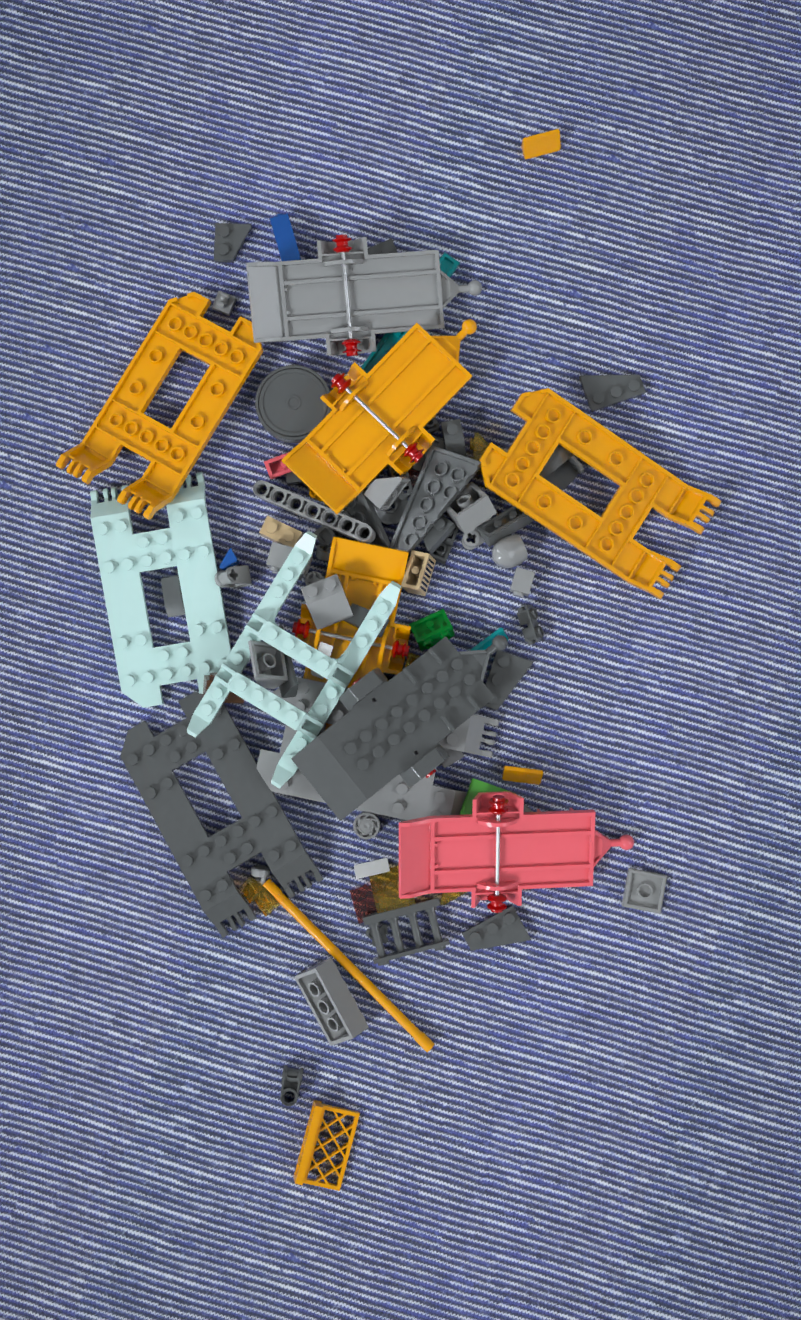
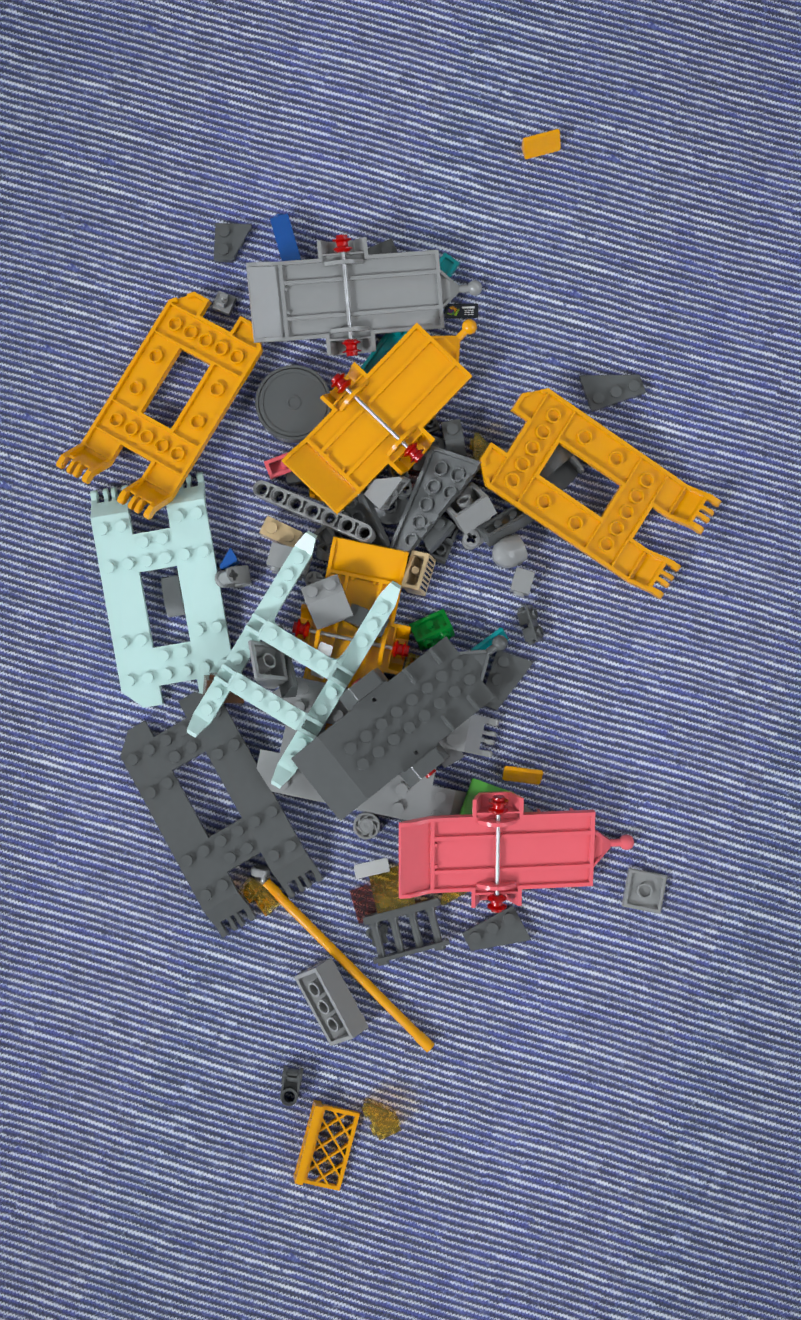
(382, 1117): none -> clear yellow slope
(461, 310): none -> black sticker

